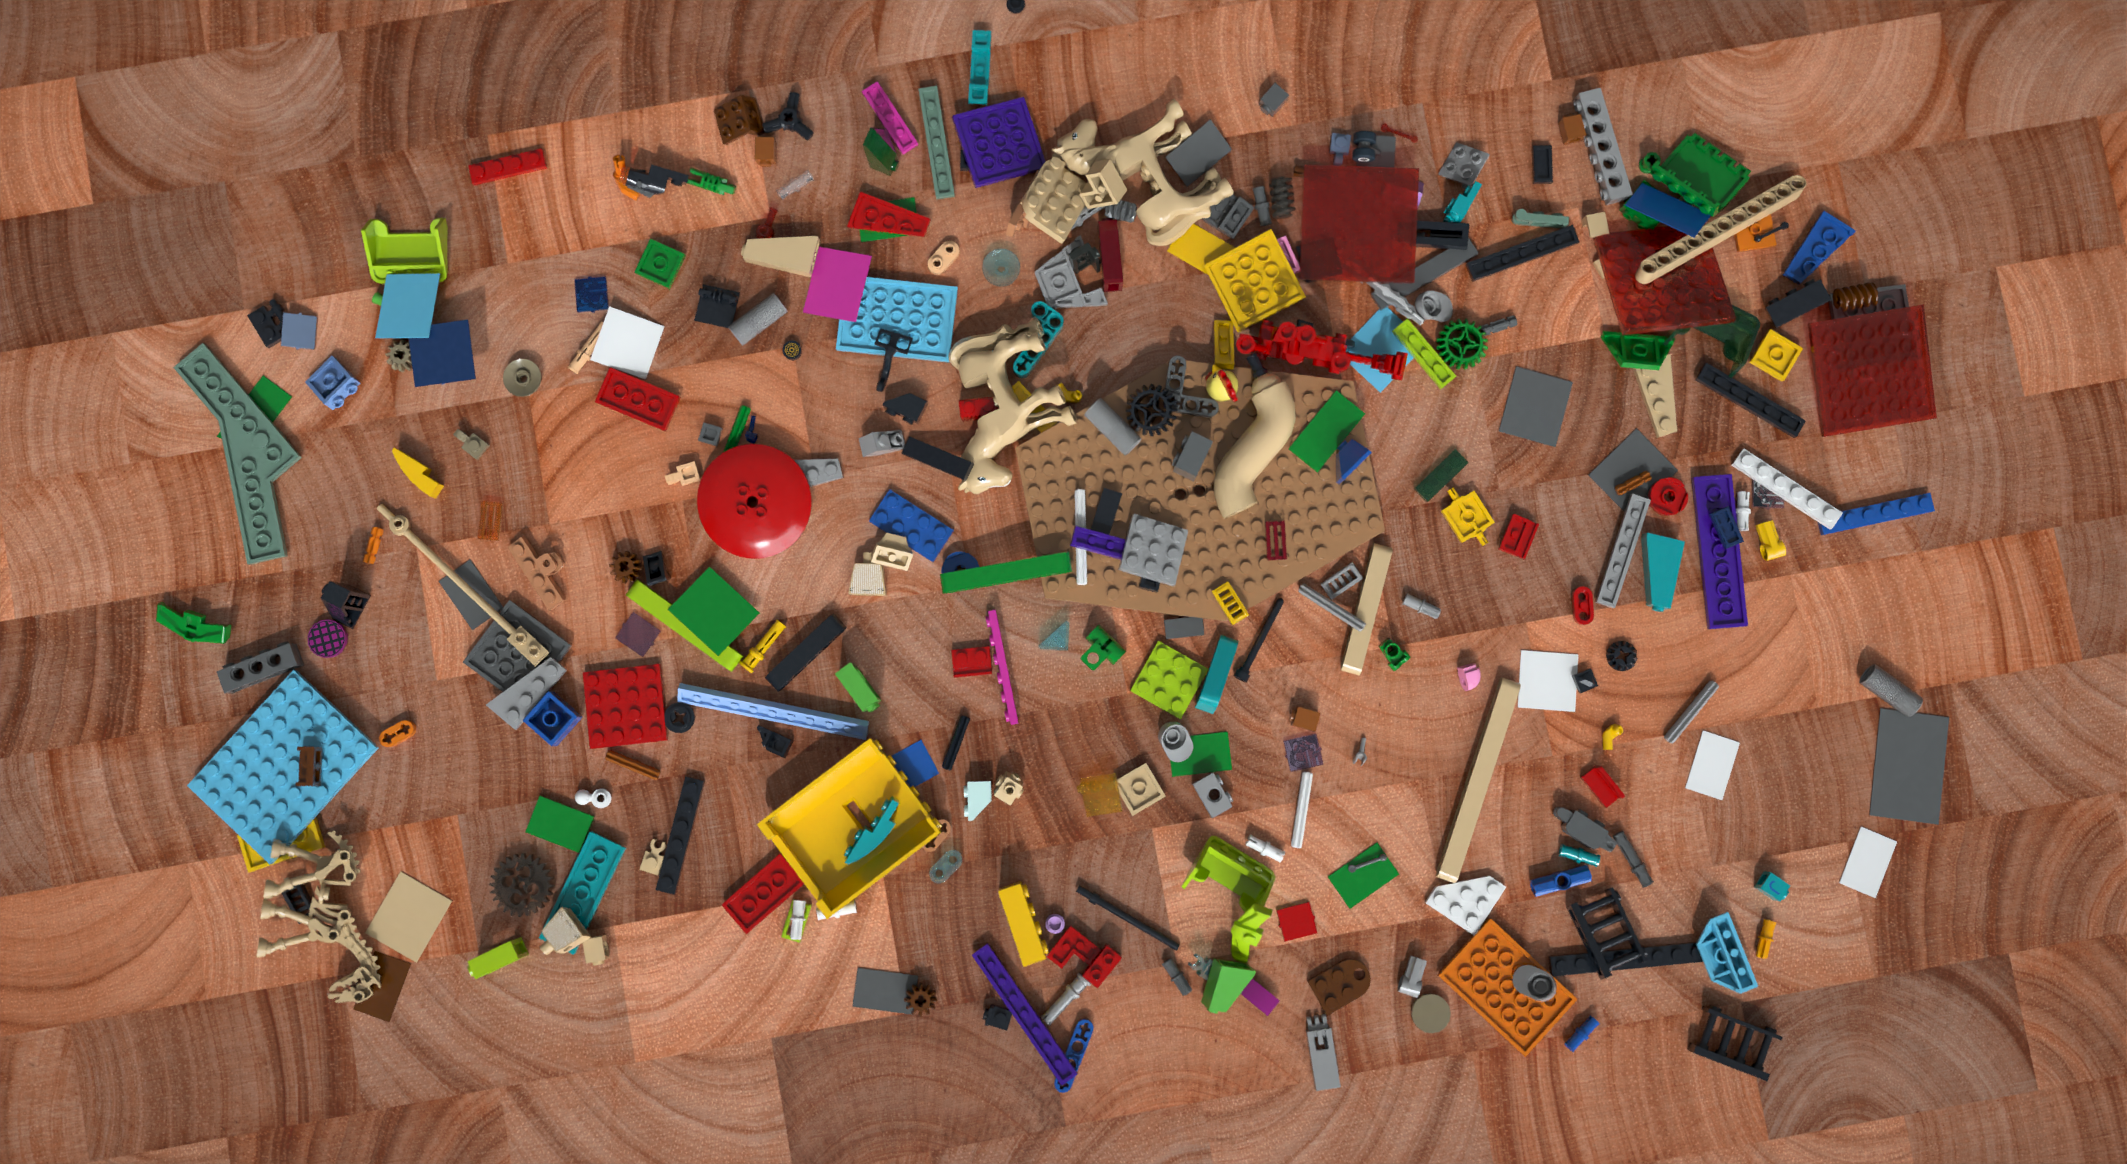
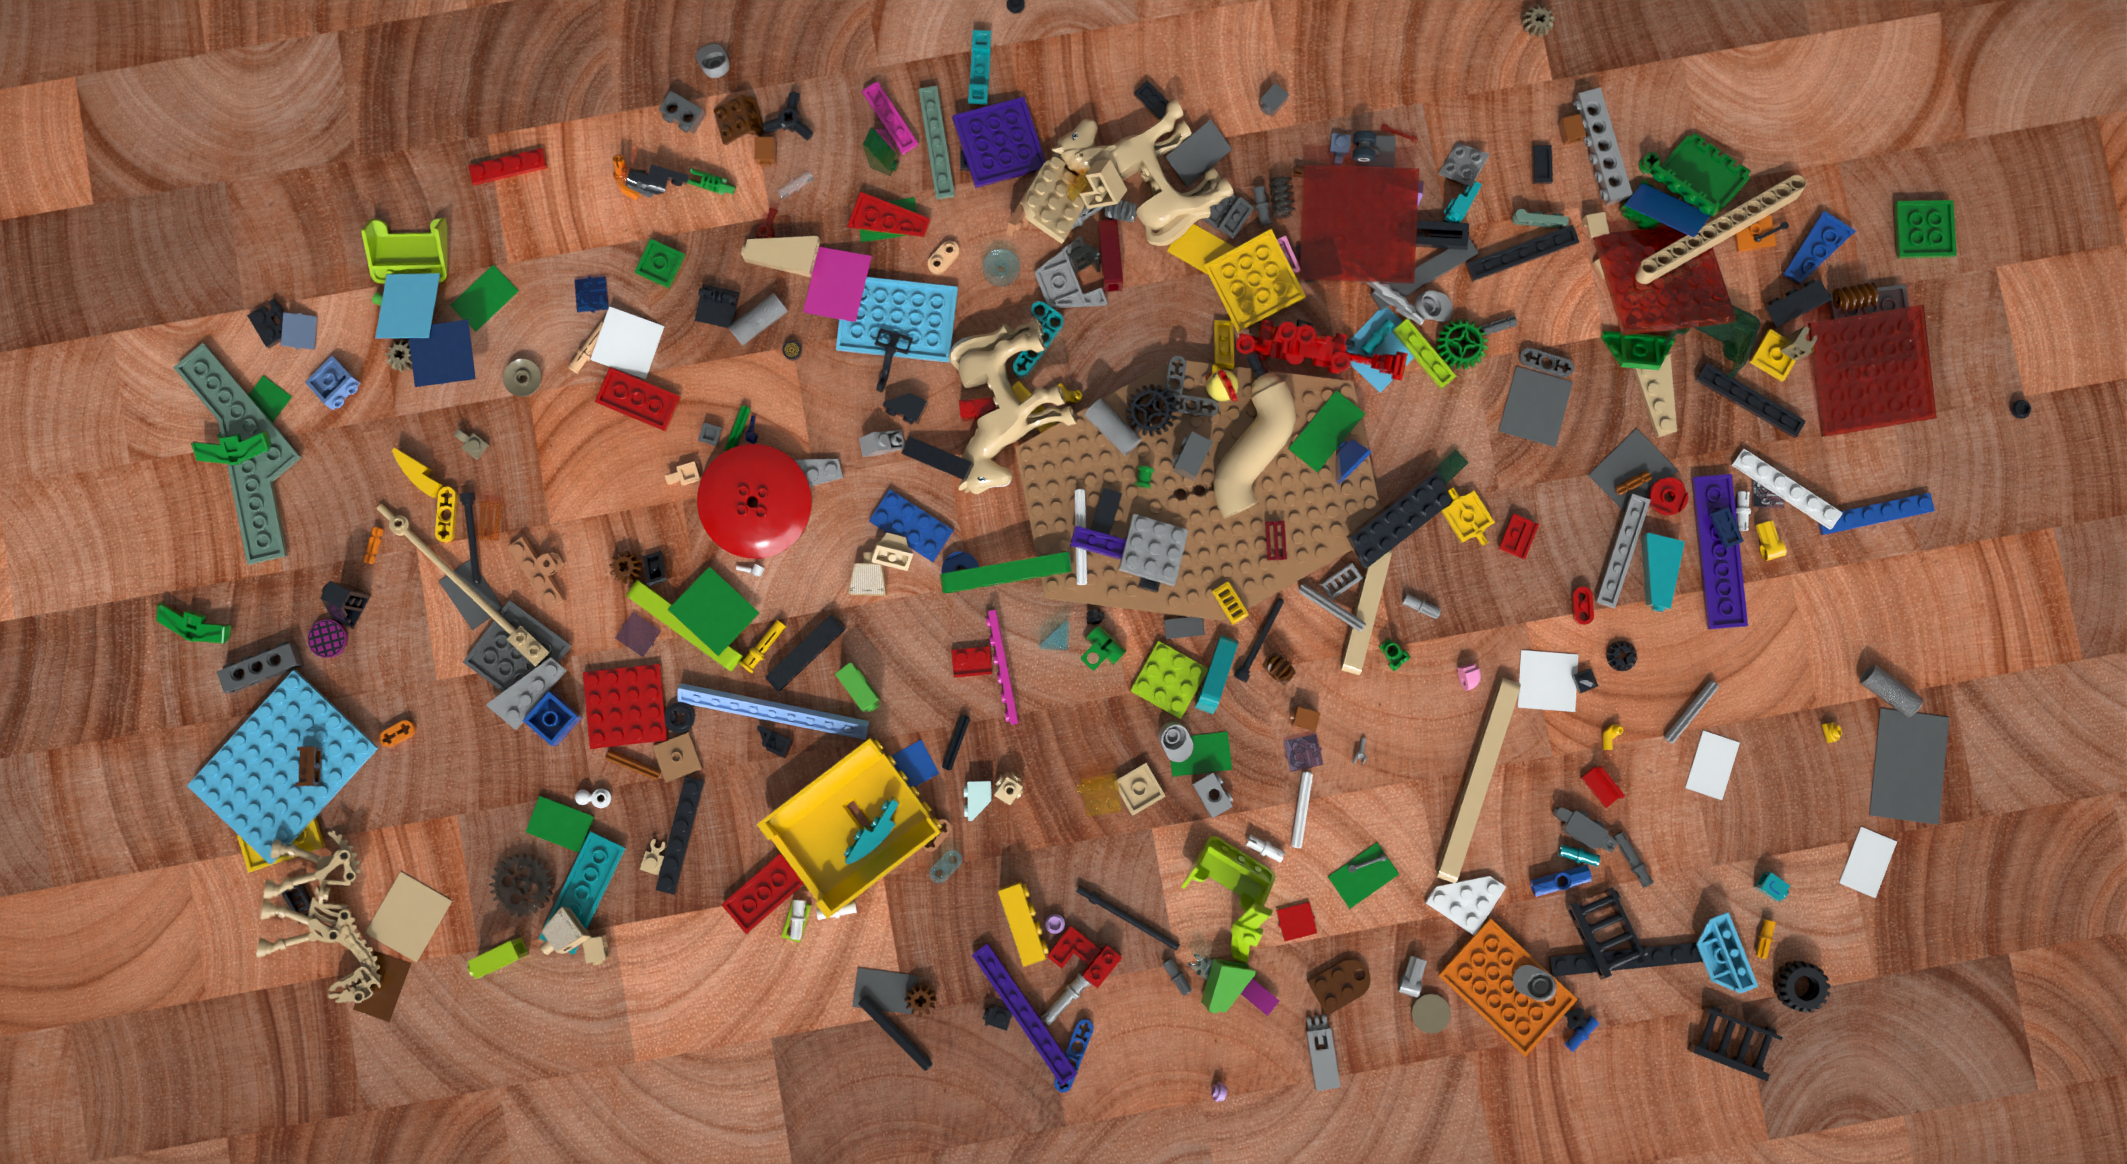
(232, 449): none -> green plate
(440, 508): none -> yellow beam
(467, 501): none -> black piece
(484, 298): none -> green piece
(677, 757): none -> medium nougat plate
(684, 109): none -> dark grey brick
(713, 60): none -> light grey cap
(756, 570): none -> white hand
(895, 1033): none -> black axle
(1075, 190): none -> clear yellow plate
(1094, 616): none -> black plate
(1144, 477): none -> green bush
(1152, 99): none -> black plate
(1219, 1091): none -> lavender plate
(1279, 668): none -> reddish brown gear
(1378, 337): none -> teal pin
(1399, 519): none -> black plate
(1540, 27): none -> dark tan gear
(1553, 358): none -> dark grey beam
(1580, 1019): none -> black plate
(1797, 346): none -> dark tan hinge
(1817, 986): none -> black tyre
(1832, 732): none -> yellow plate
(1925, 229): none -> green plate
(2020, 409): none -> black plate

